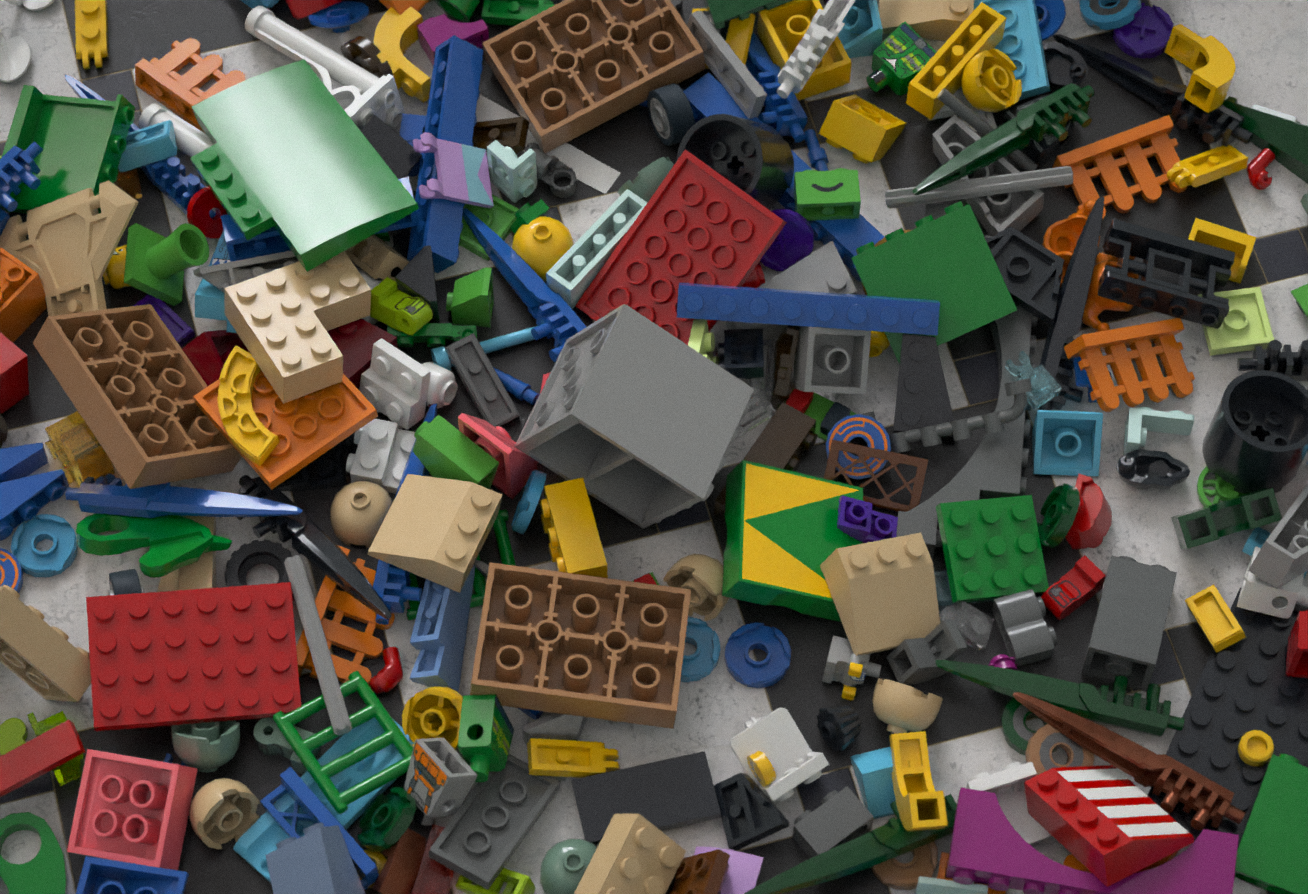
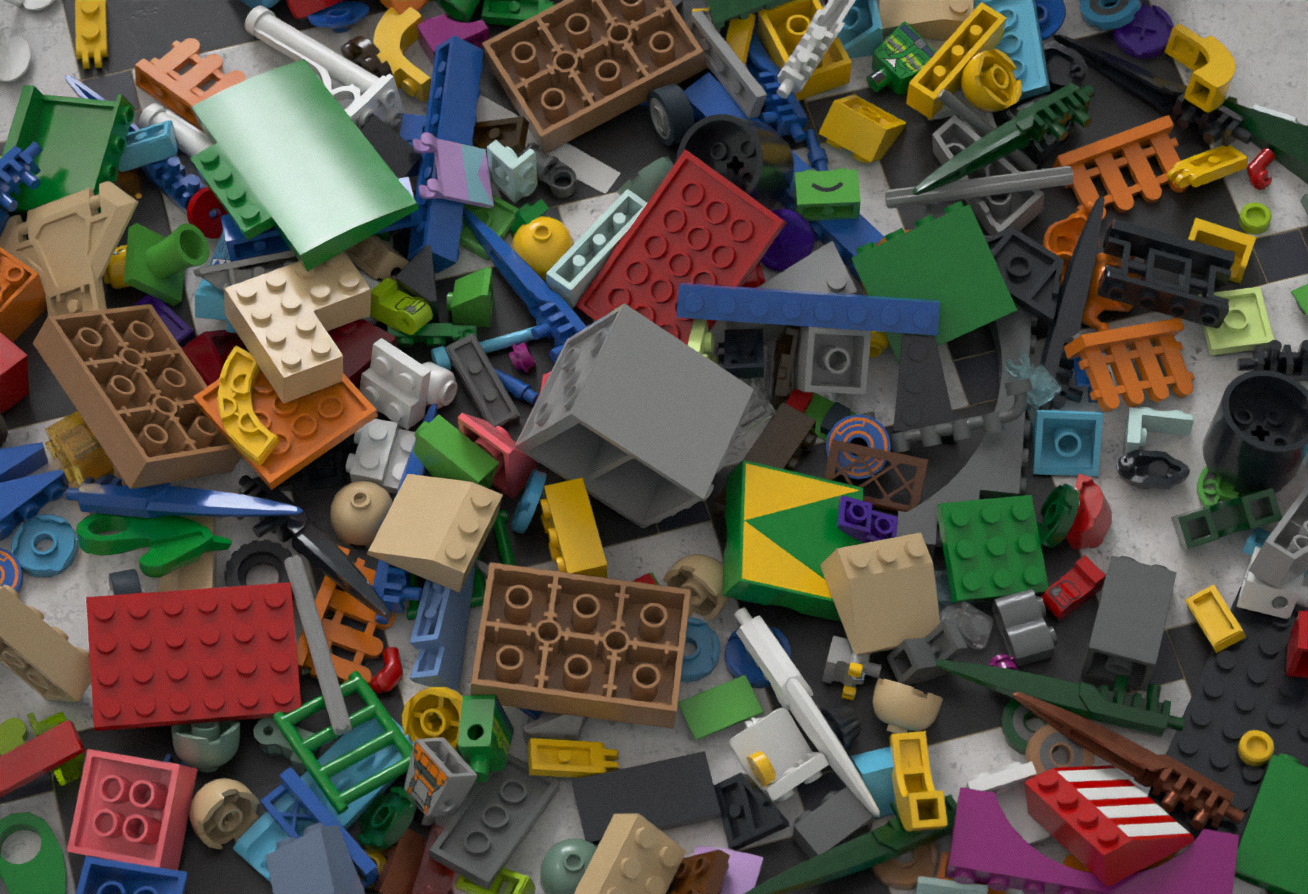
(522, 357): none -> magenta plate
(720, 707): none -> bright green piece
(795, 696): none -> white piece
(1254, 218): none -> lime tile

